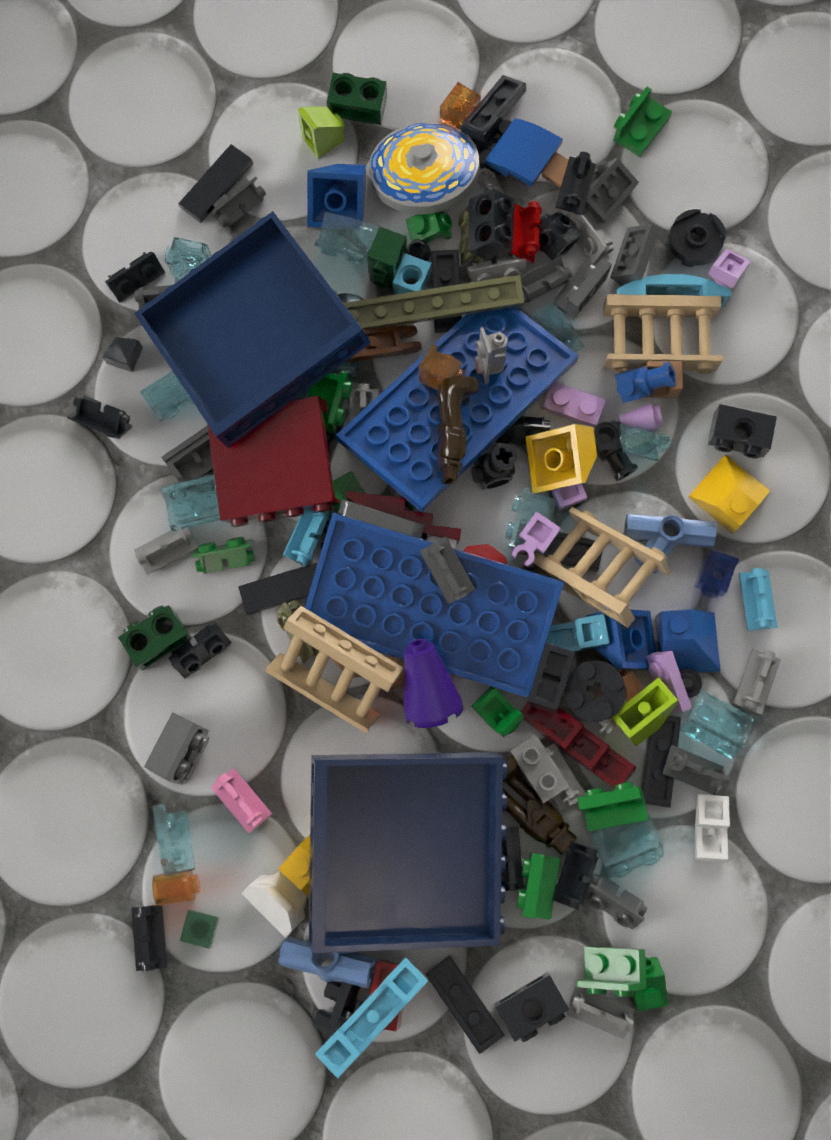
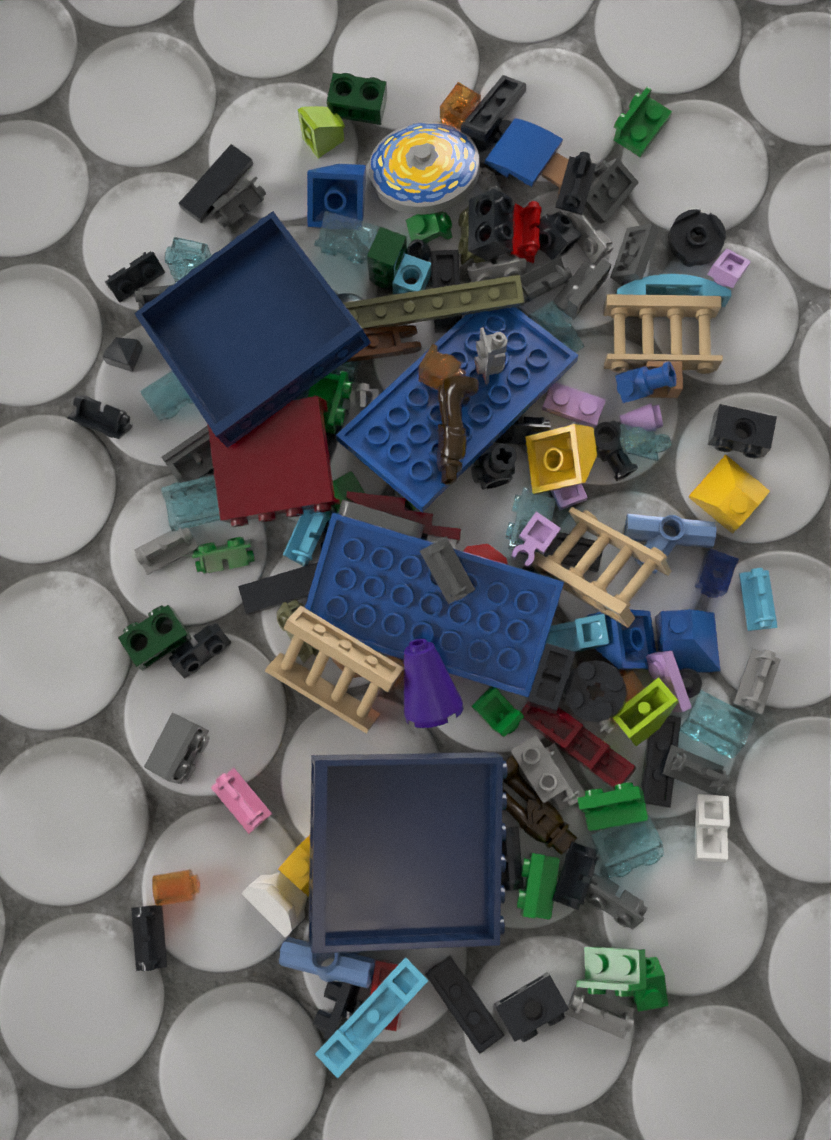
(173, 841): clear light blue bracket -> none
(199, 928): clear green plate -> none

